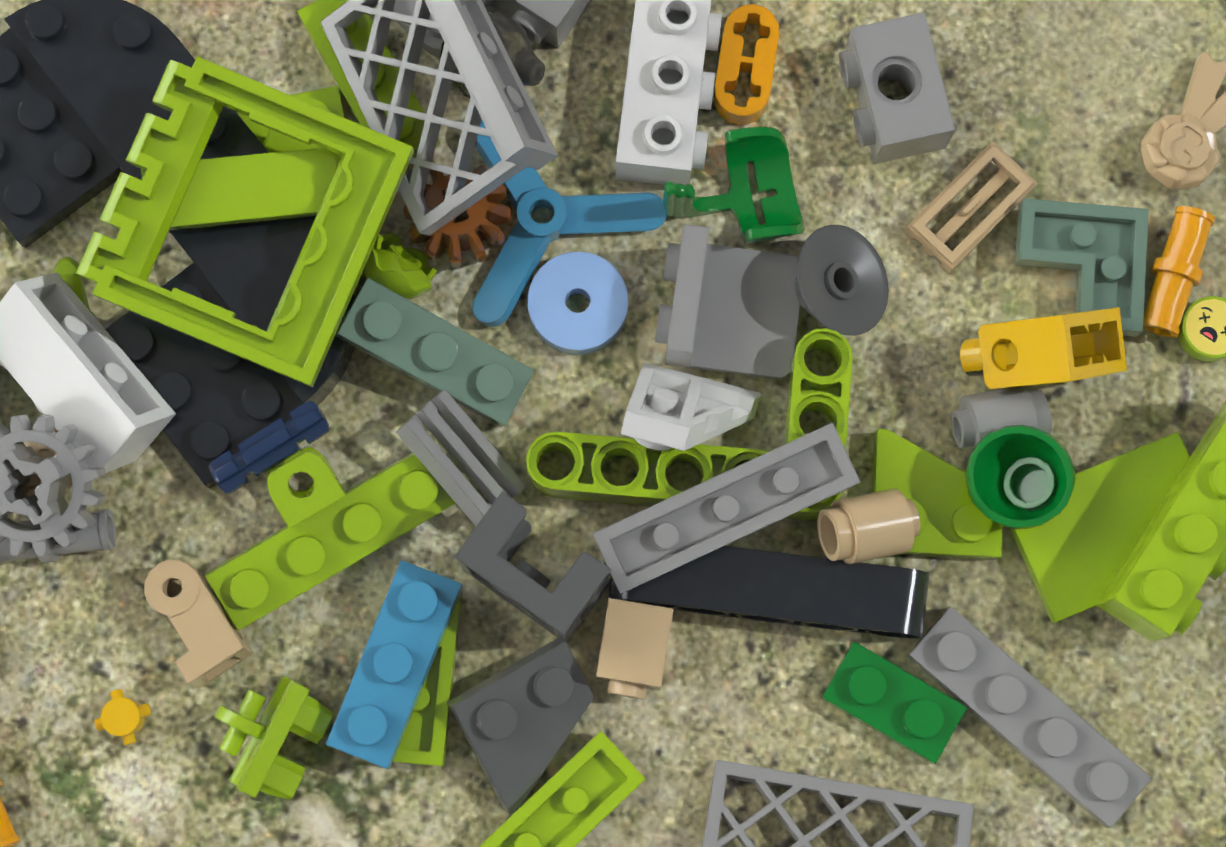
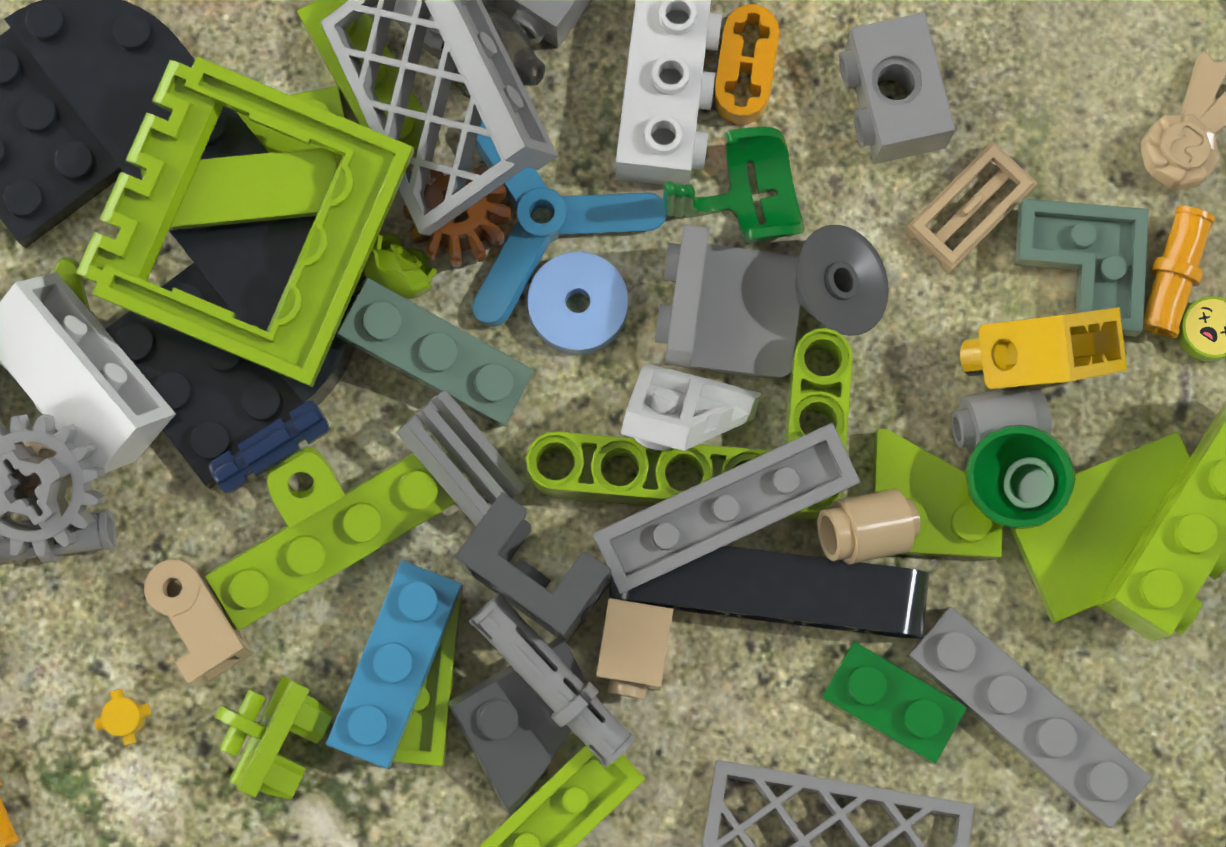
(563, 691): none -> light grey pin

